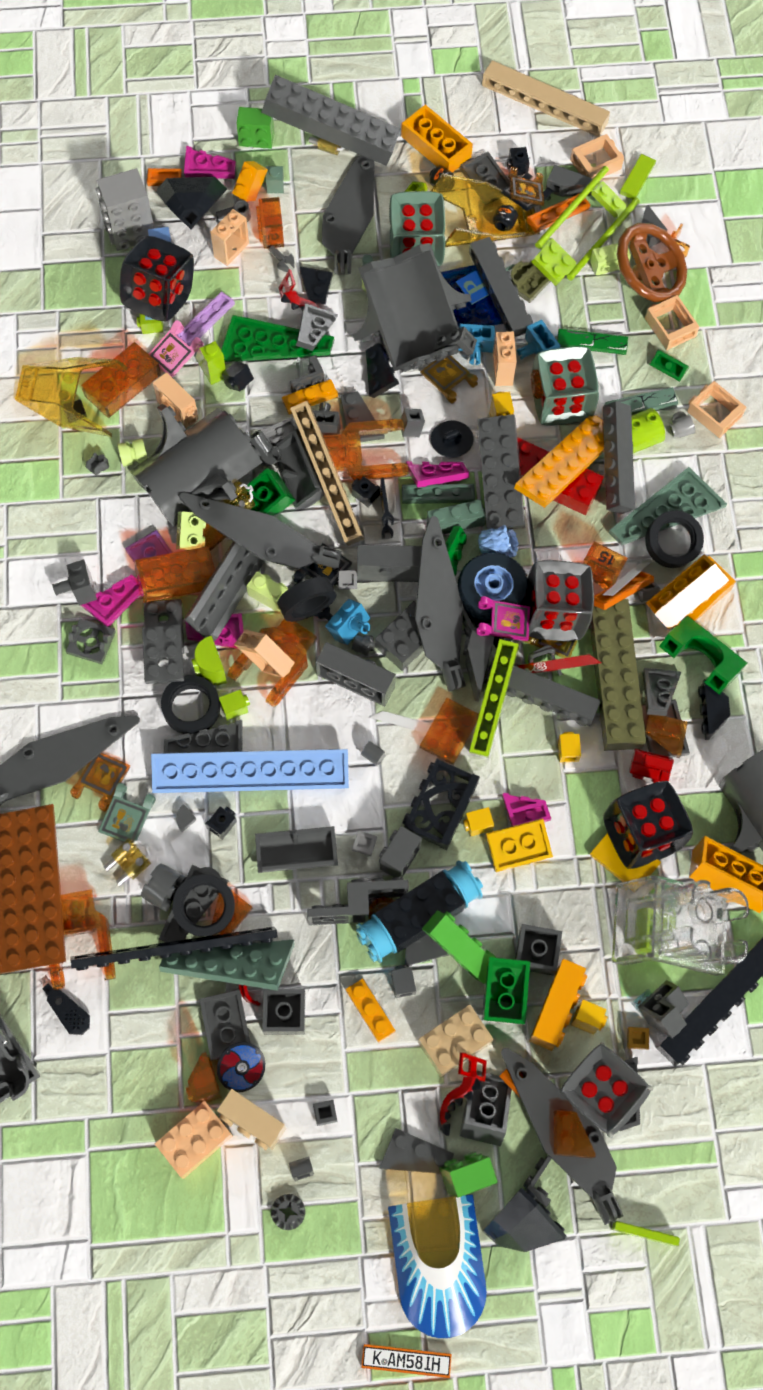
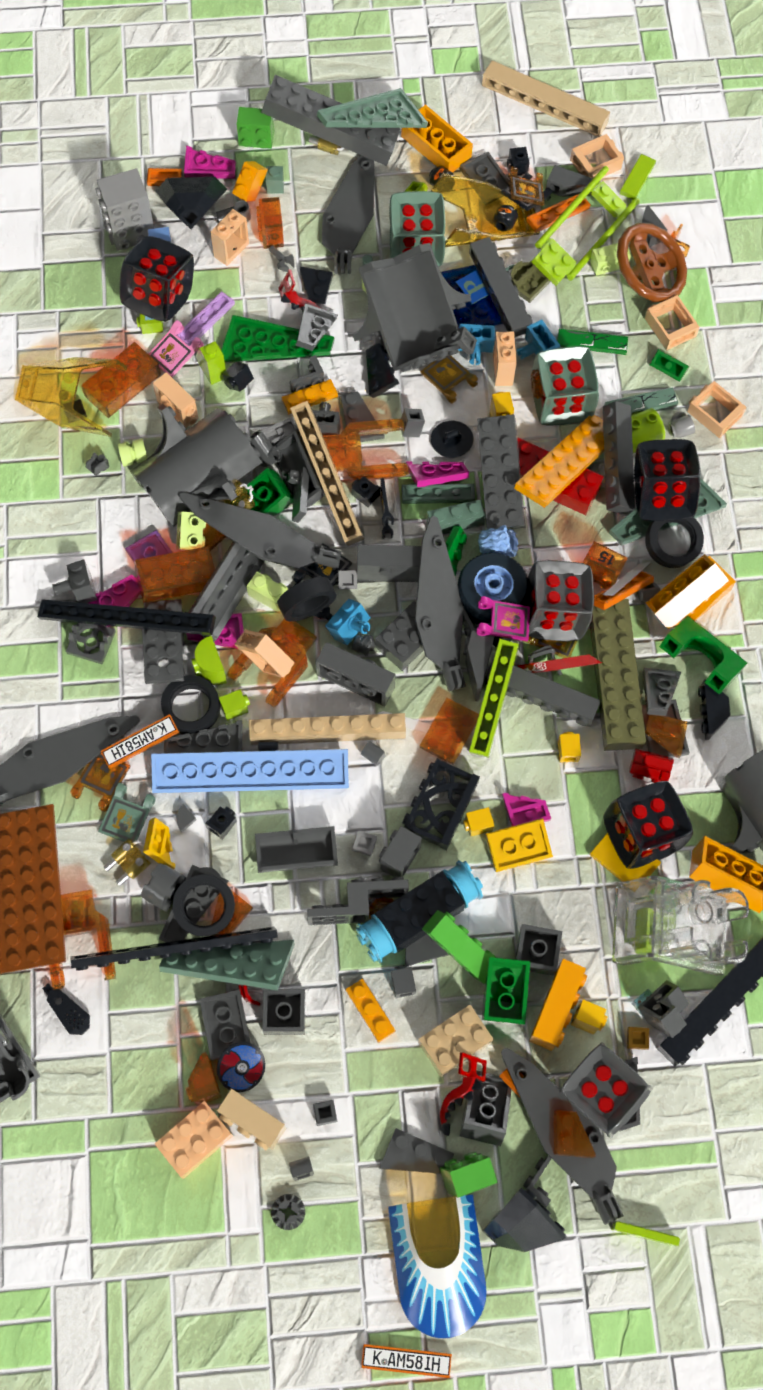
(127, 617): none -> black plate
(140, 741): none -> tile
(158, 843): none -> yellow wing
(268, 746): none -> black tile
(300, 480): none -> dark grey hinge
(328, 729): none -> tan brick
(382, 110): none -> sand green wing
(667, 479): none -> black piece

